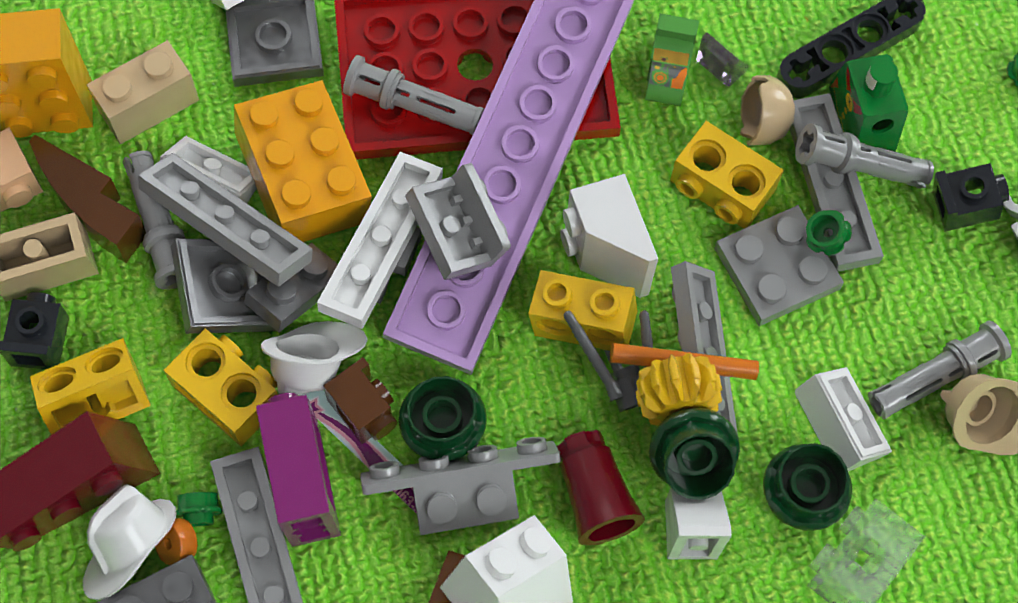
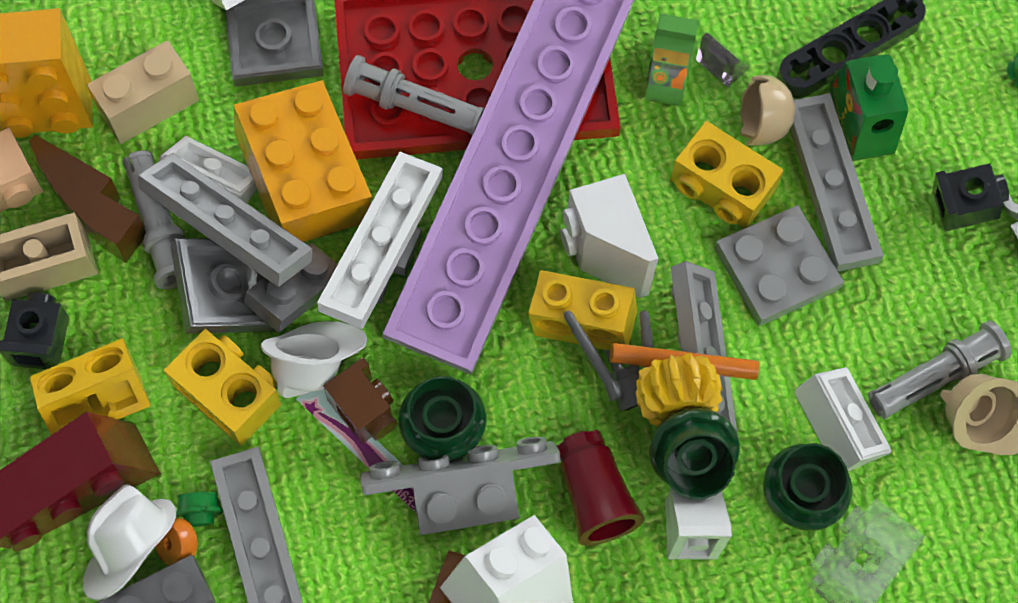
(297, 469): magenta window -> none
(459, 222): light grey bracket -> none
(819, 224): green plate -> none
(847, 154): light grey pin -> none

